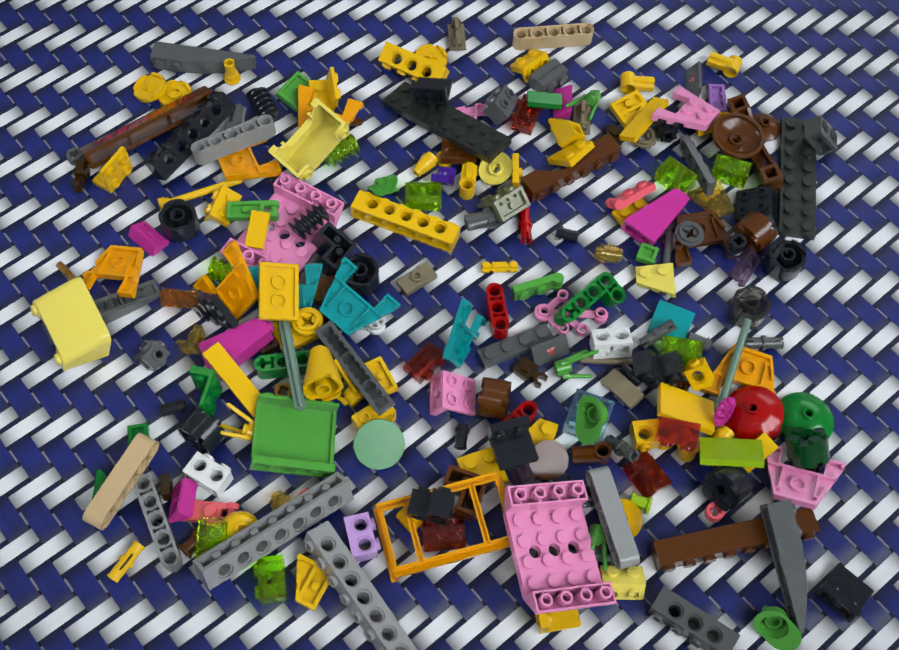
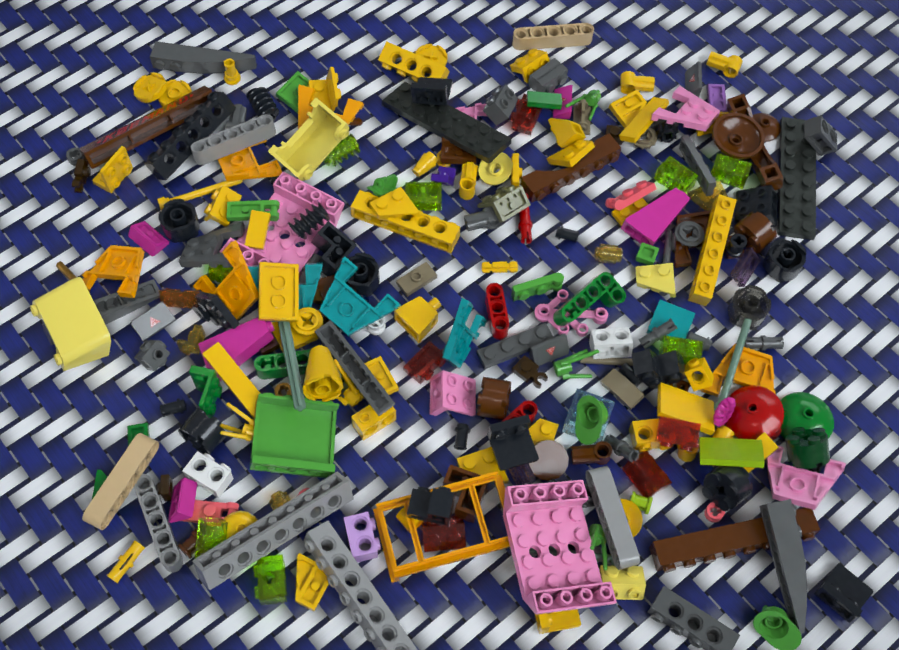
(152, 321): none -> slope
(207, 247): none -> dark grey wing
(379, 444): piece -> none
(393, 205): none -> yellow wing
(418, 316): none -> yellow torso
(456, 35): dark tan hinge -> none
(712, 250): none -> yellow brick

